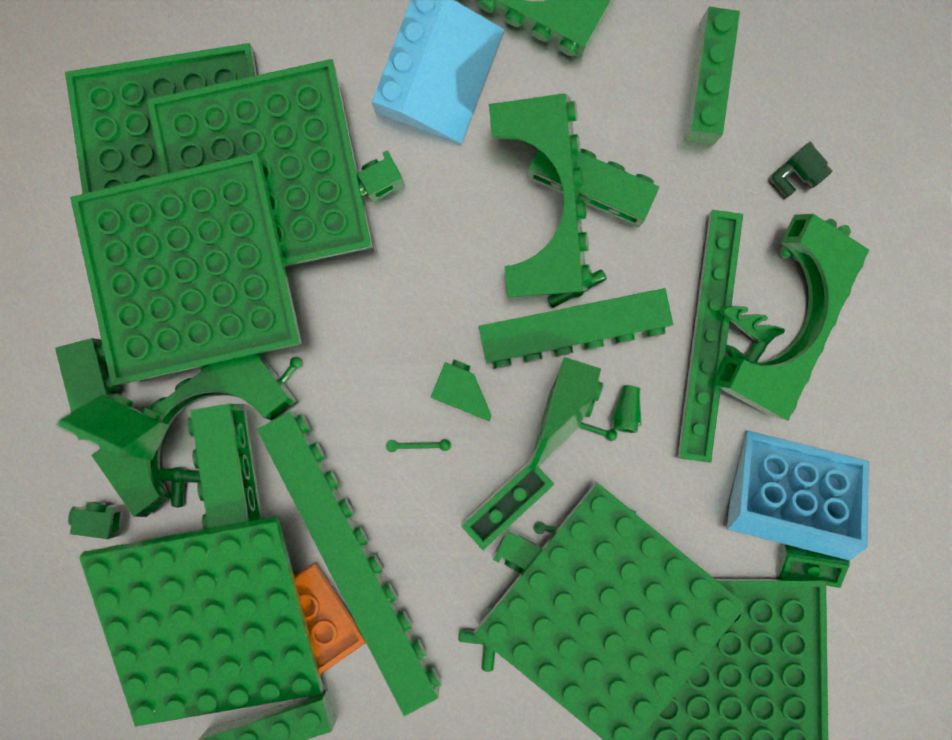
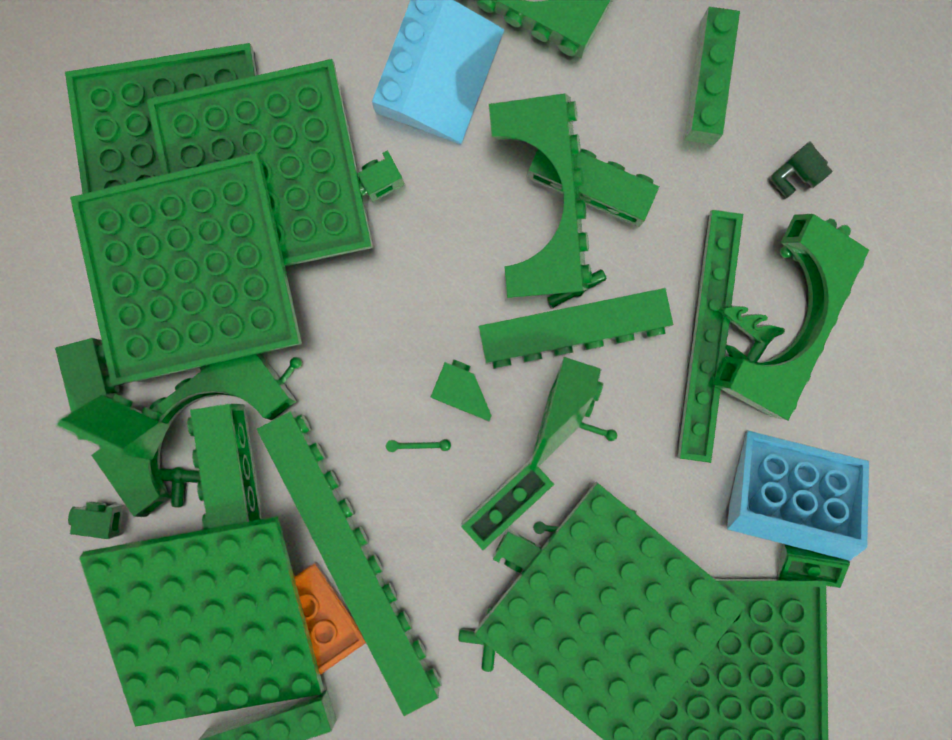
(628, 410): green cone -> none

